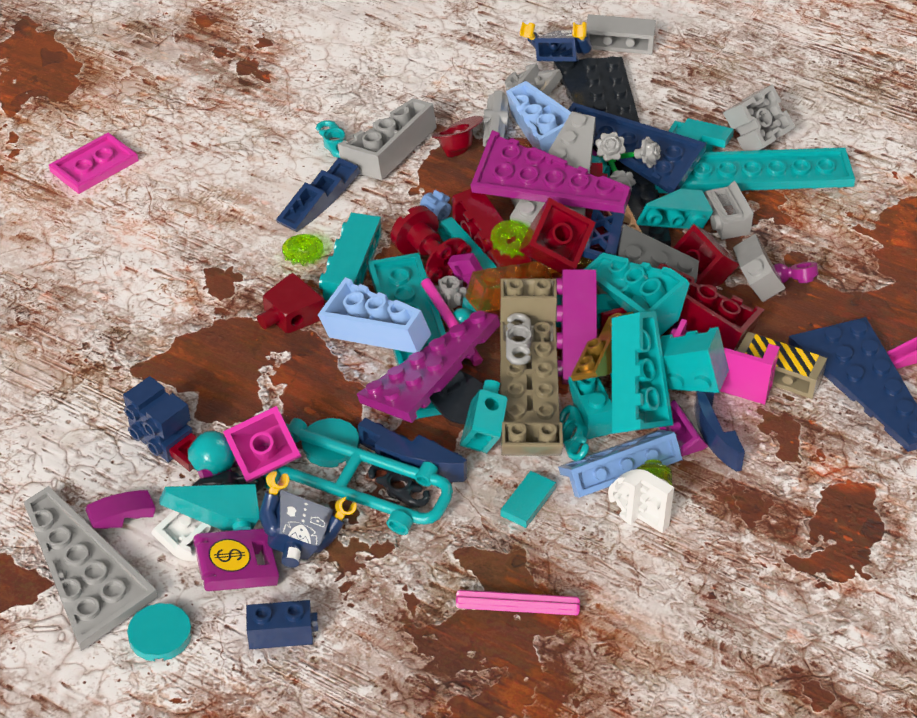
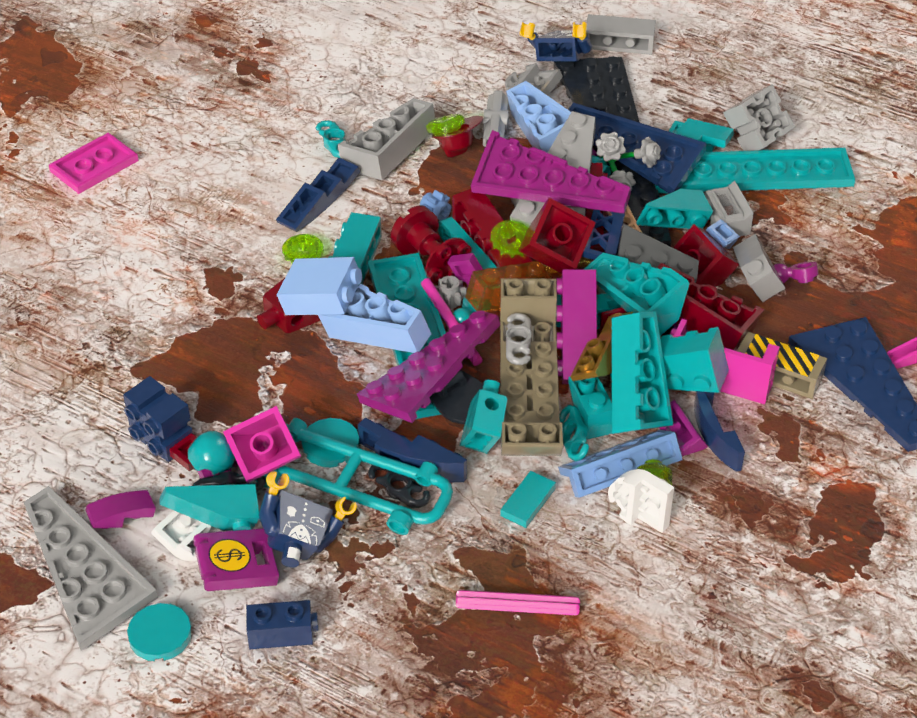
(319, 286): none -> light blue brick
(445, 124): none -> clear neon green gear
(723, 234): none -> medium blue slope

